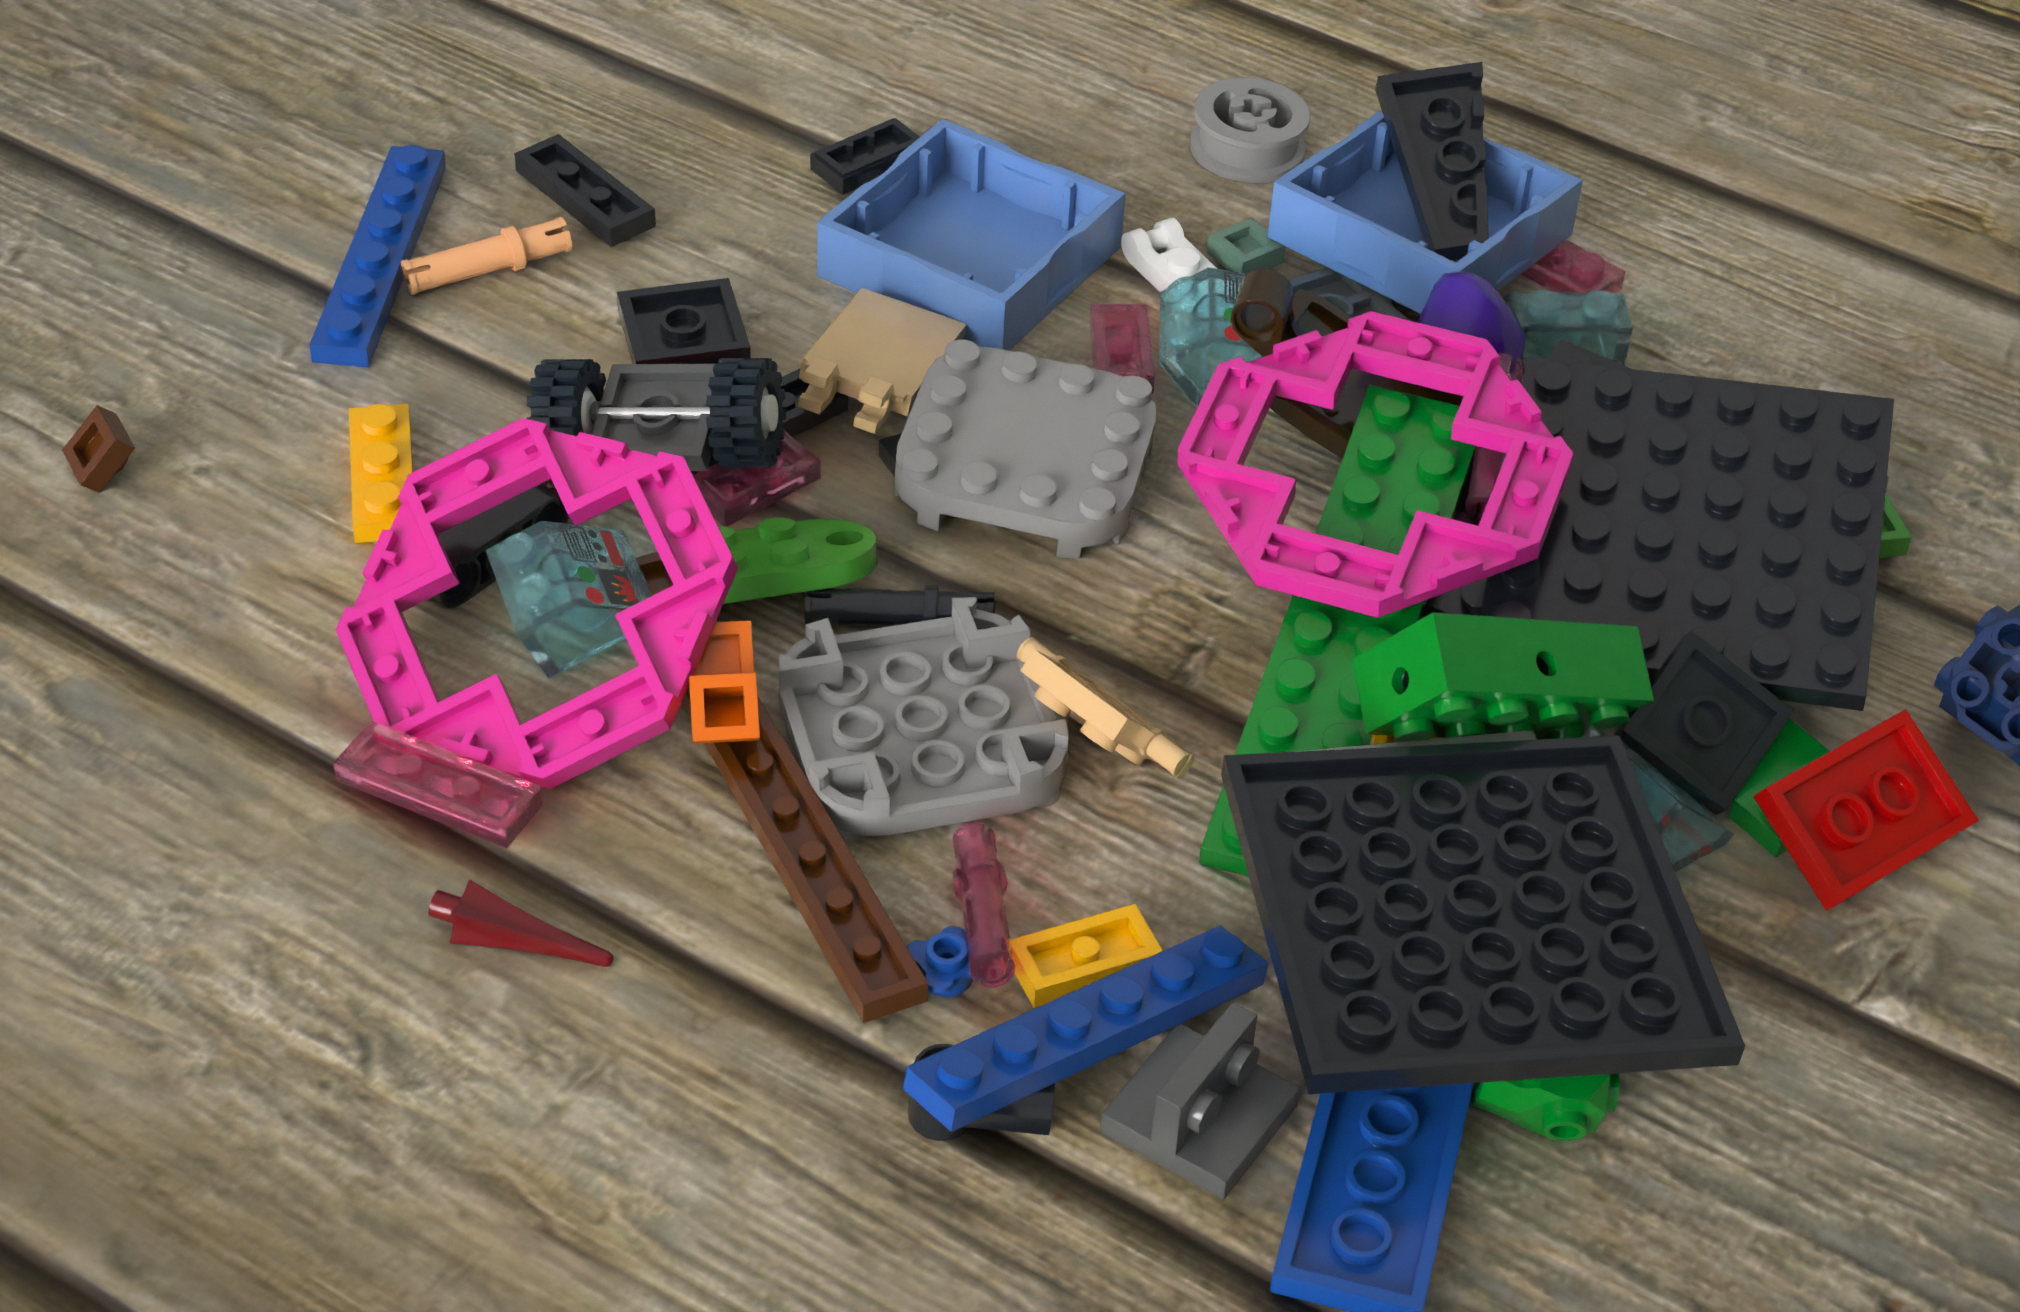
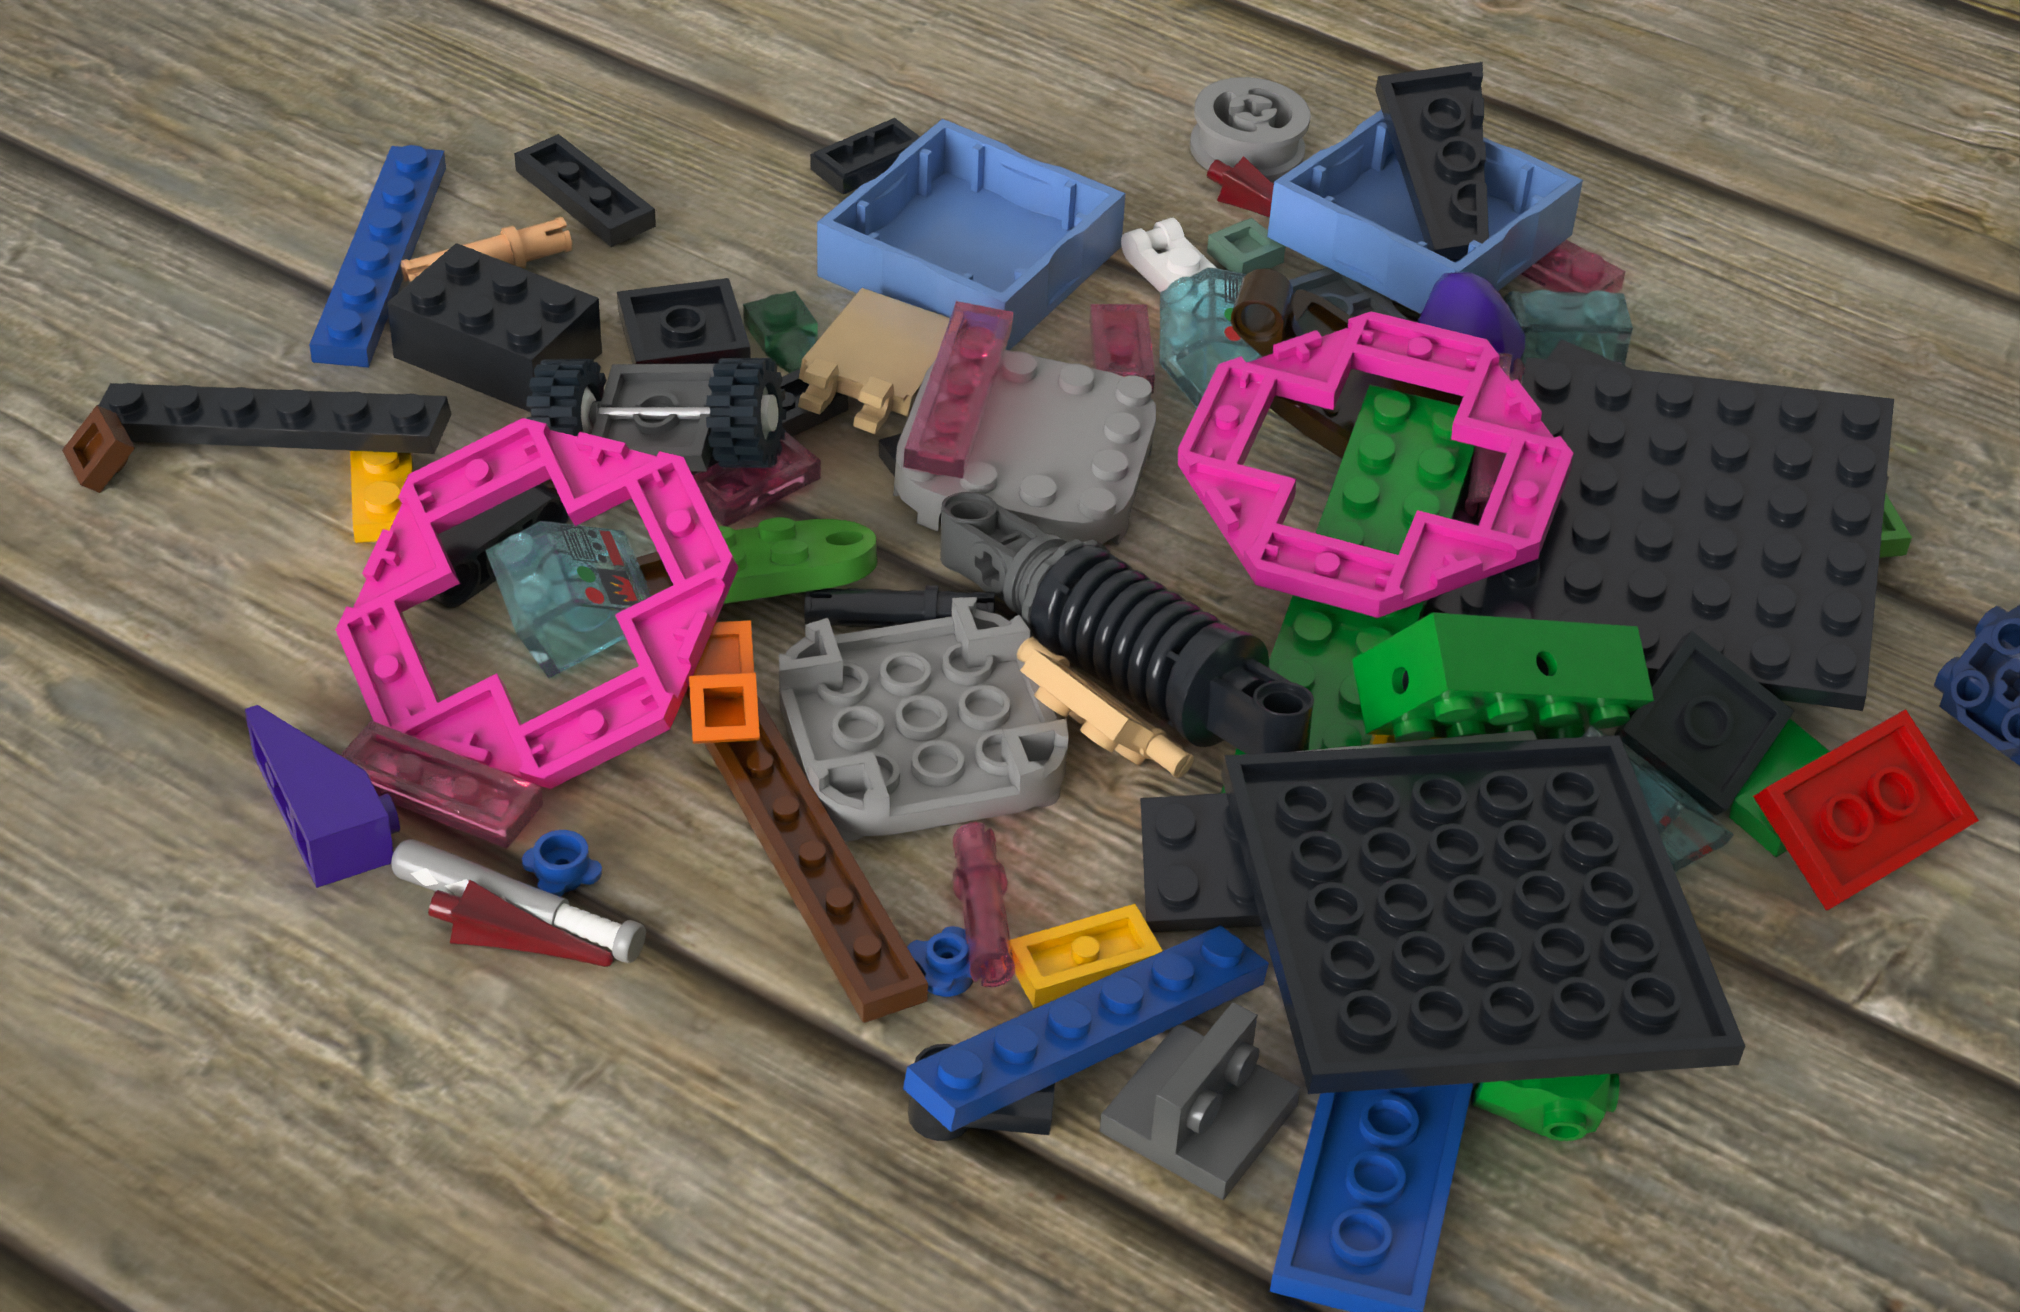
(279, 417): none -> black plate
(323, 800): none -> dark purple slope
(450, 873): none -> light grey piece
(490, 323): none -> black brick
(561, 862): none -> blue plate
(782, 328): none -> clear green plate
(958, 390): none -> clear pink plate
(1128, 630): none -> black piece
(1194, 865): none -> black plate
(1242, 186): none -> dark red piece

